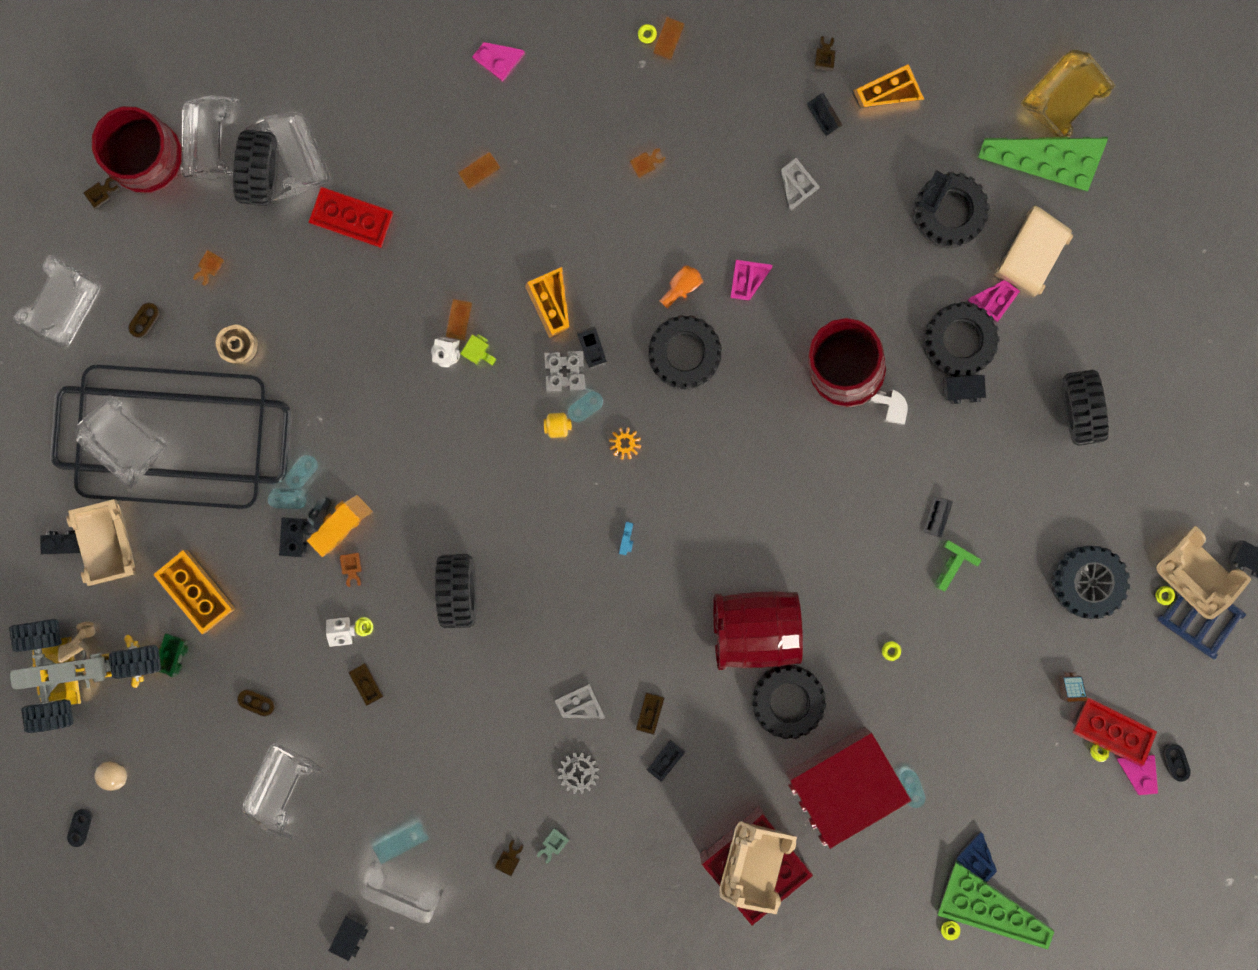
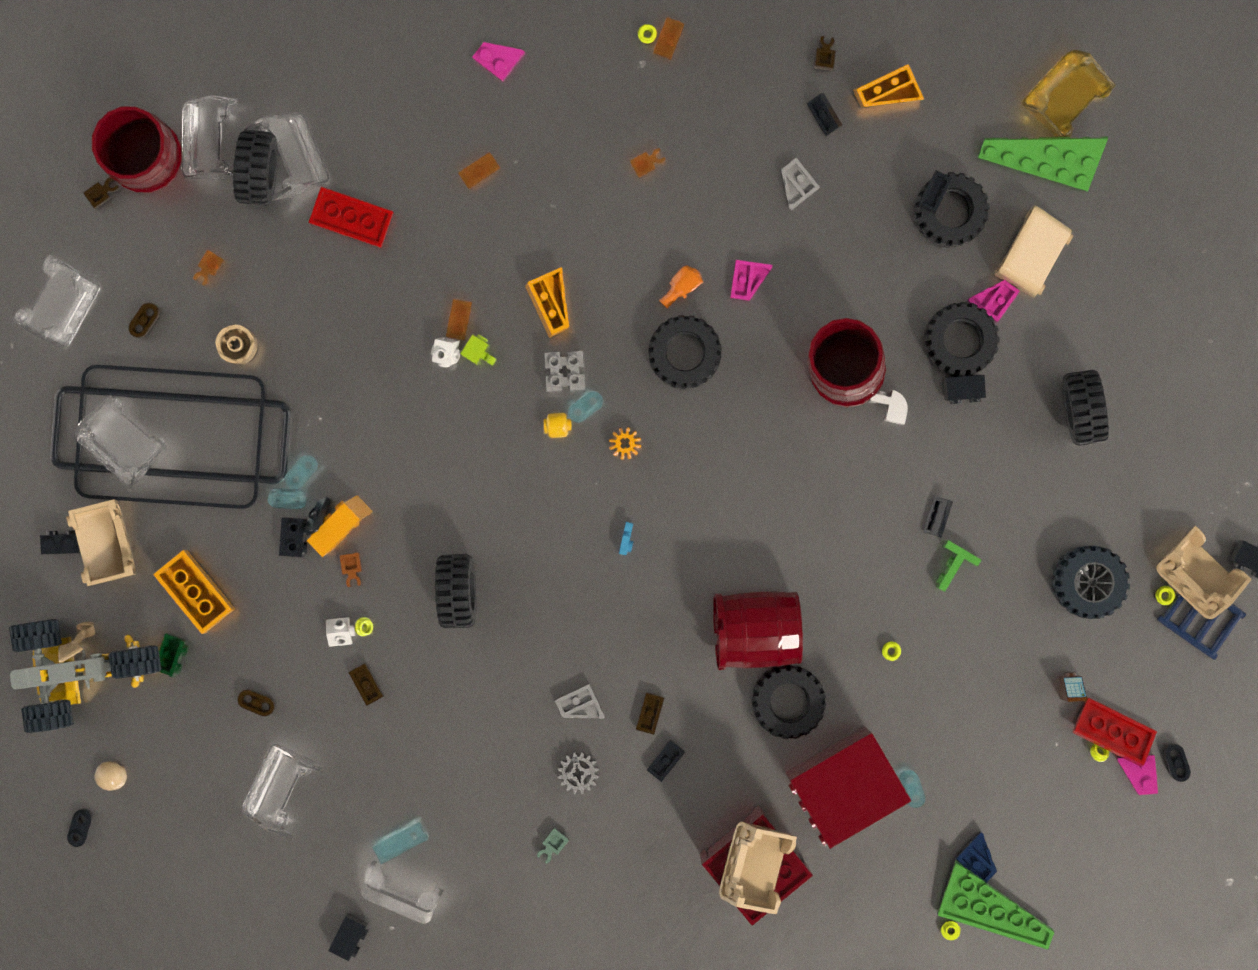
(508, 861): dark brown plate -> none
(591, 346): black brick -> none

